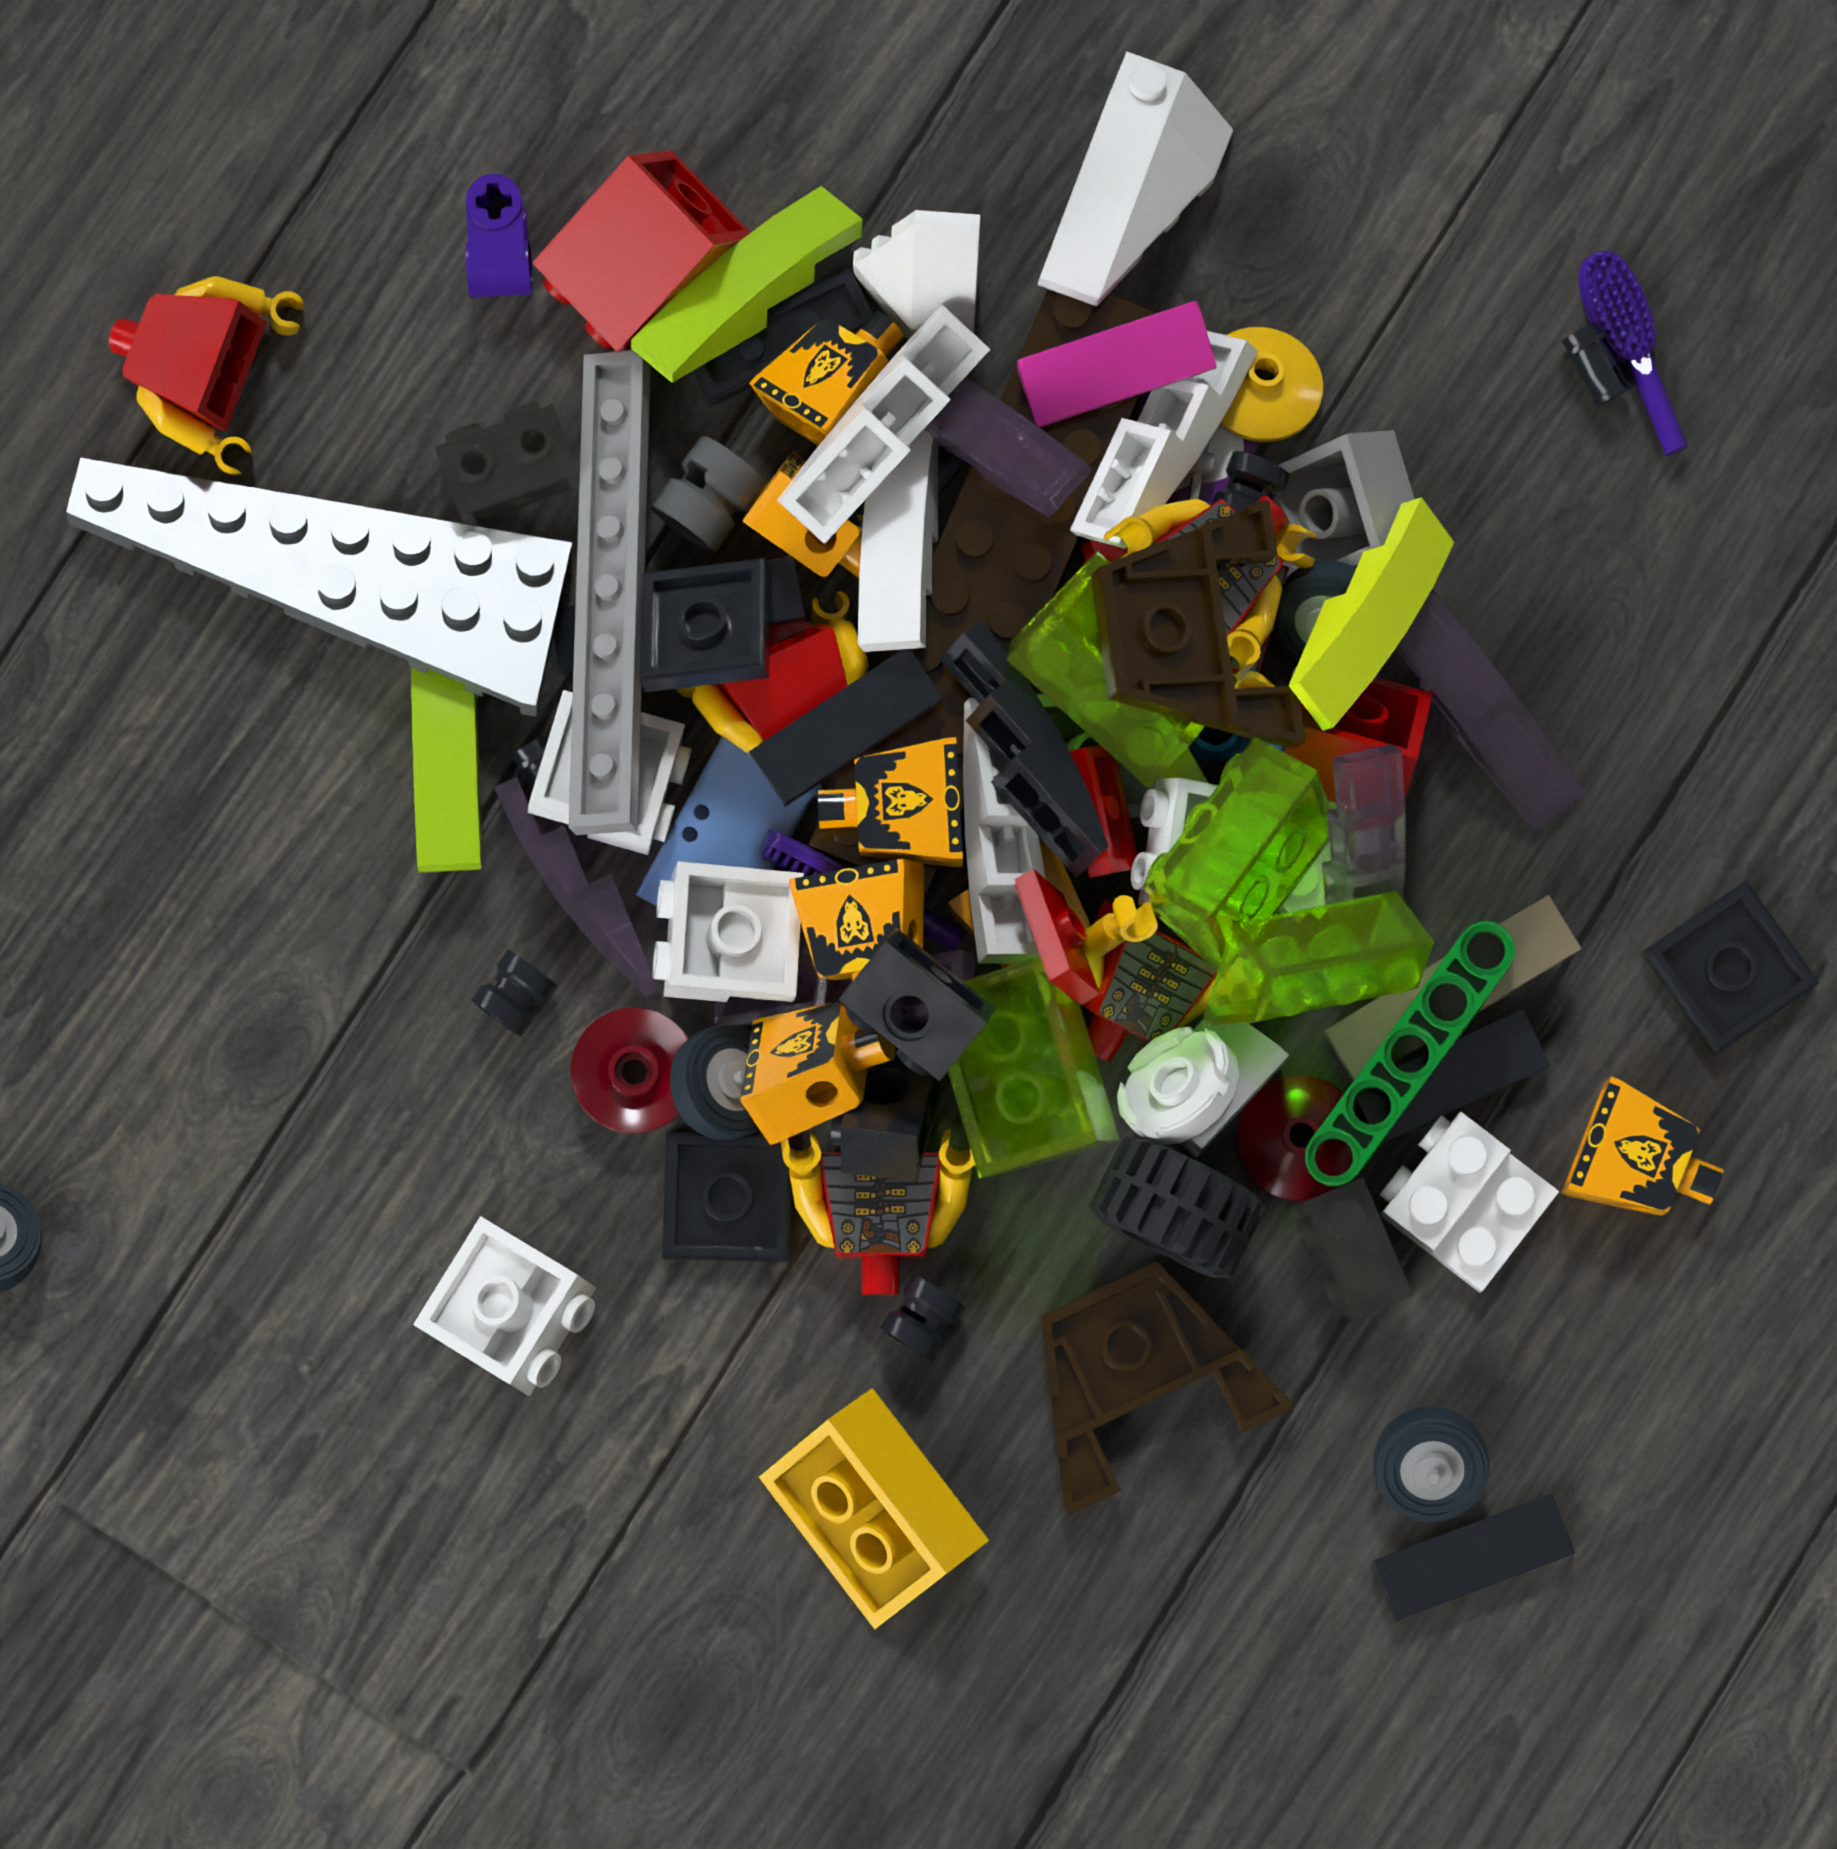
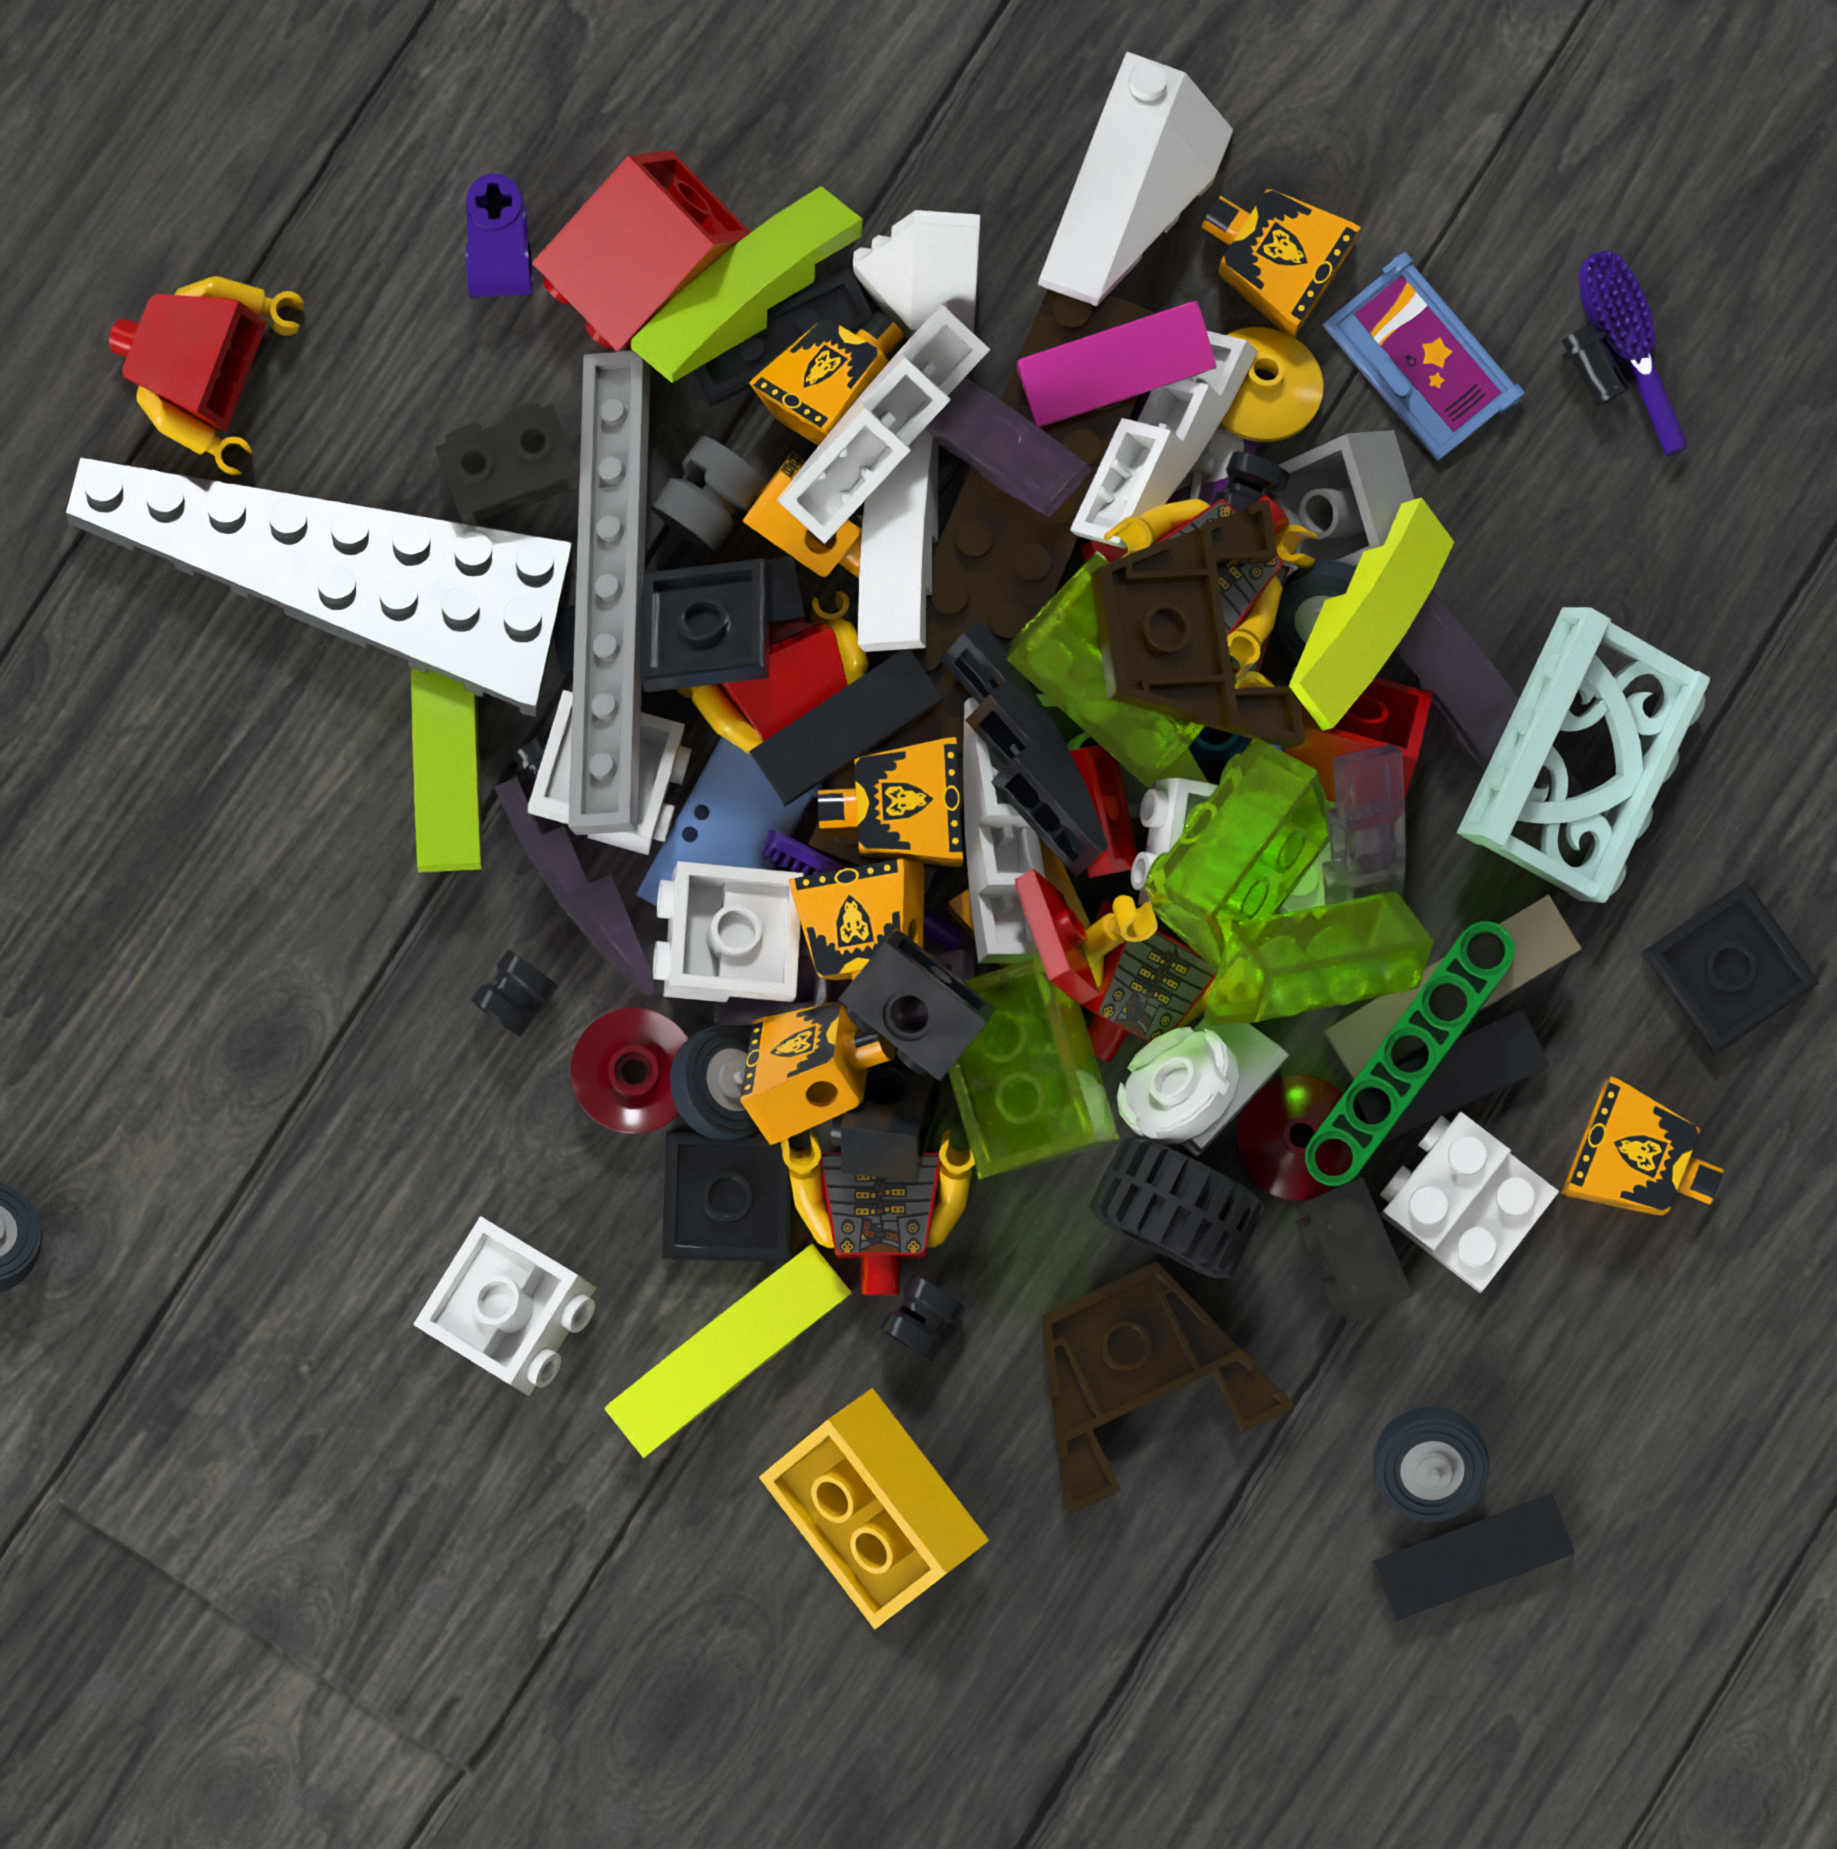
(727, 1350): none -> neon yellow slope
(1280, 254): none -> torso
(1424, 351): none -> door
(1641, 764): none -> light aqua fence

